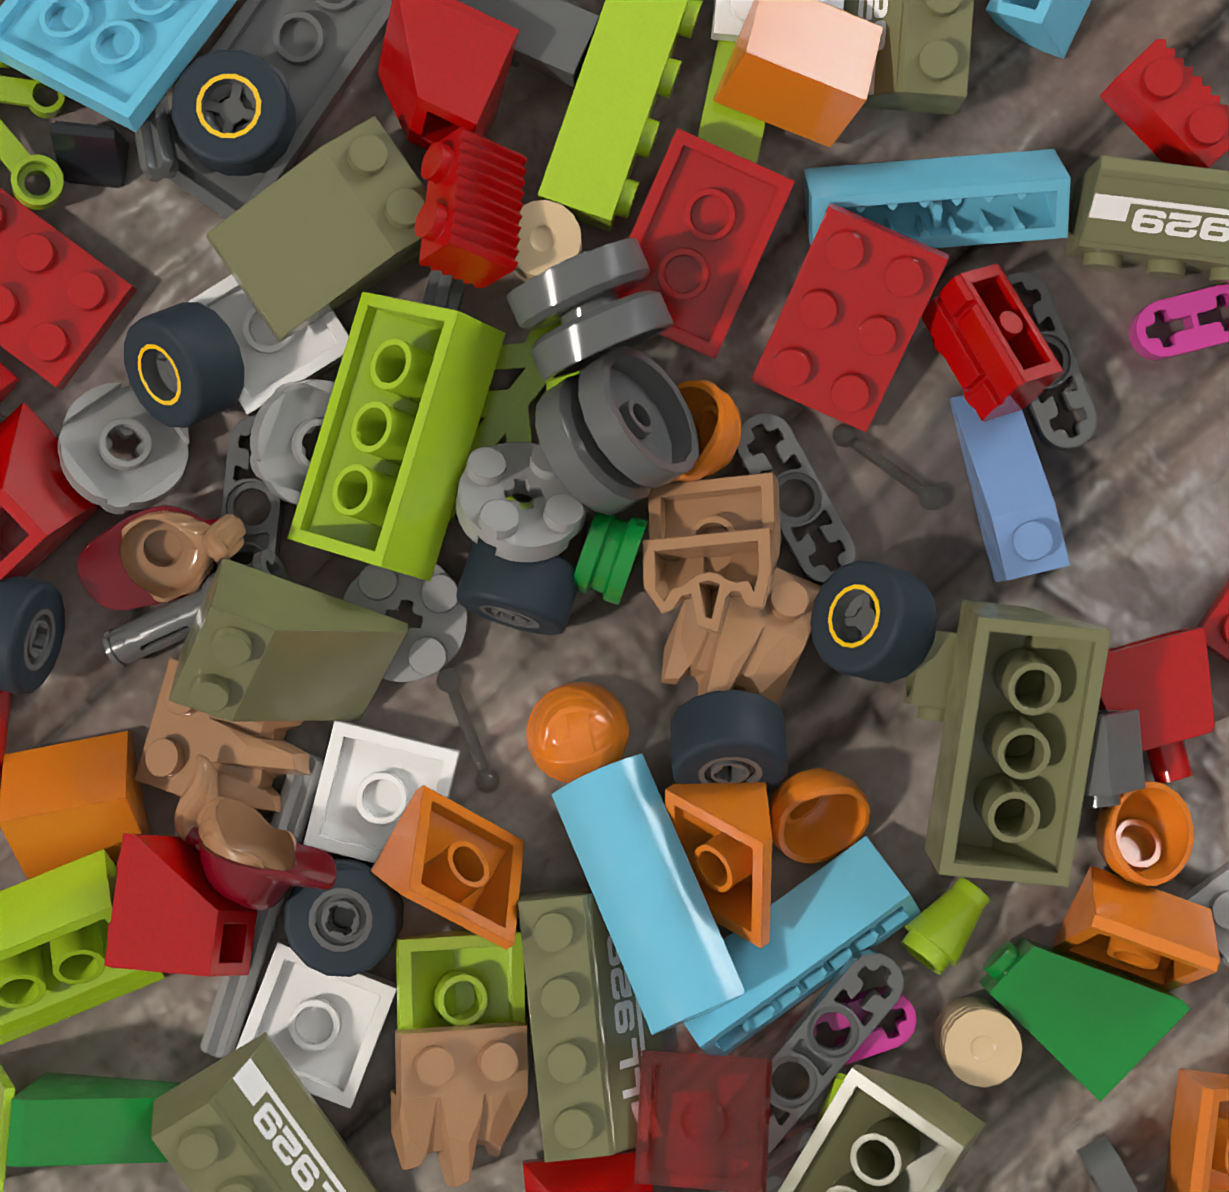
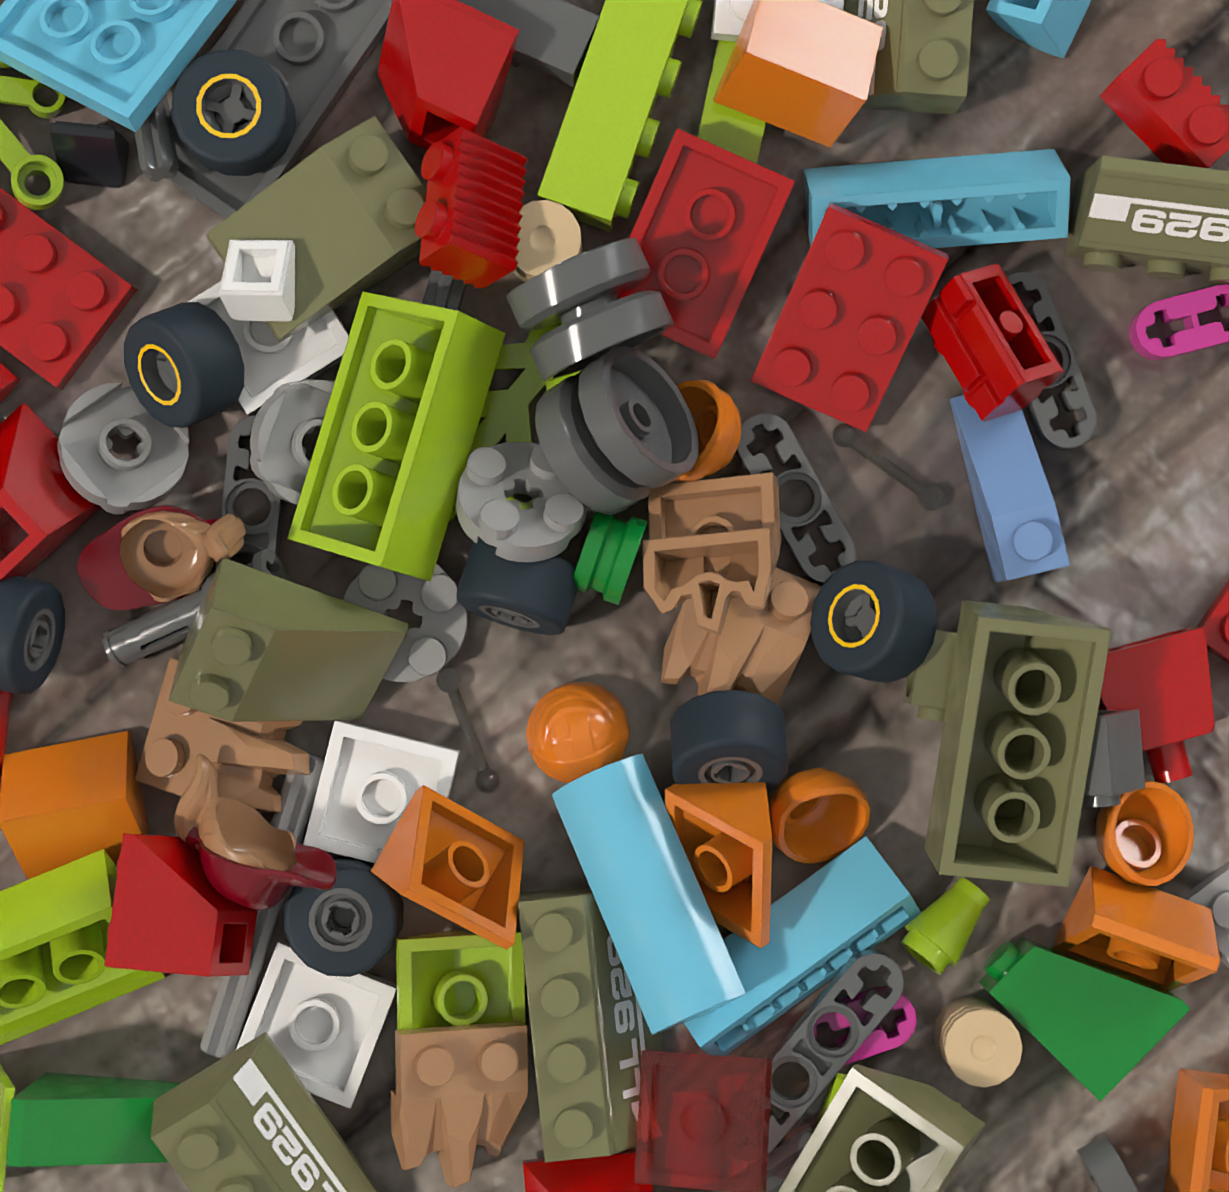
(259, 280): none -> white slope

